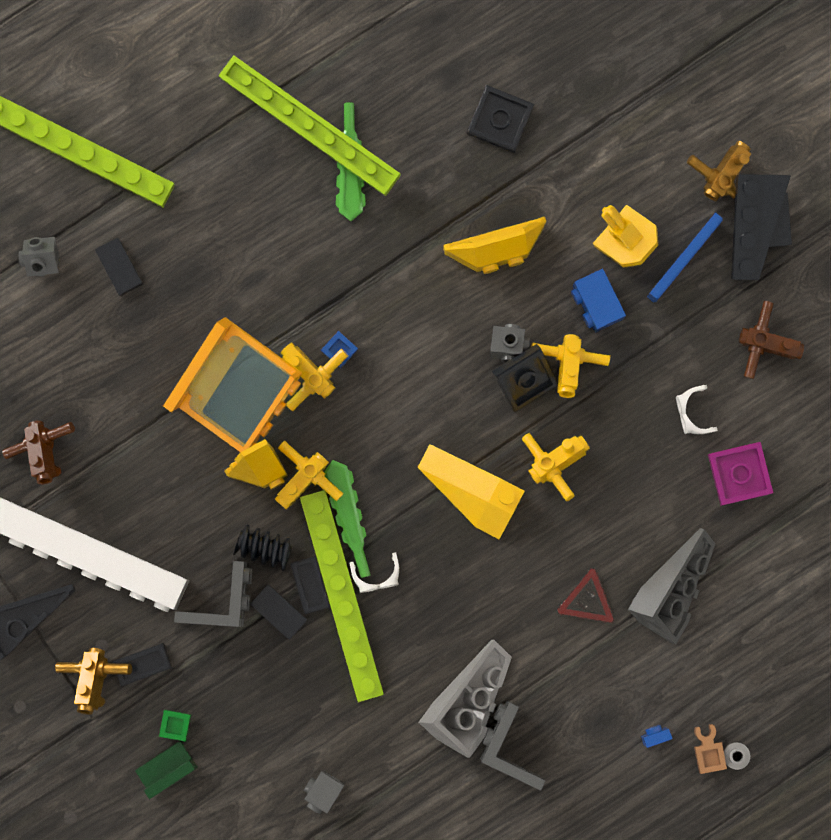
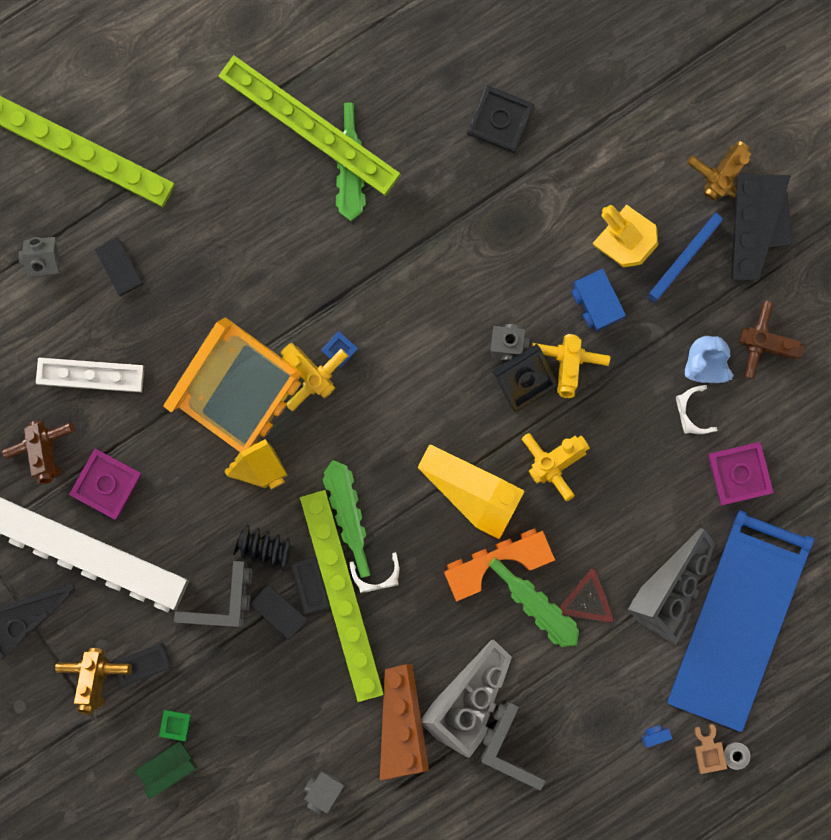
(90, 375): none -> white plate
(105, 484): none -> magenta plate
(308, 472): yellow piece -> none
(402, 732): none -> dark orange wing
(497, 247): yellow wedge -> none
(530, 551): none -> orange arch
(548, 616): none -> bright green sword
(709, 361): none -> light blue hair
(739, 624): none -> blue flag

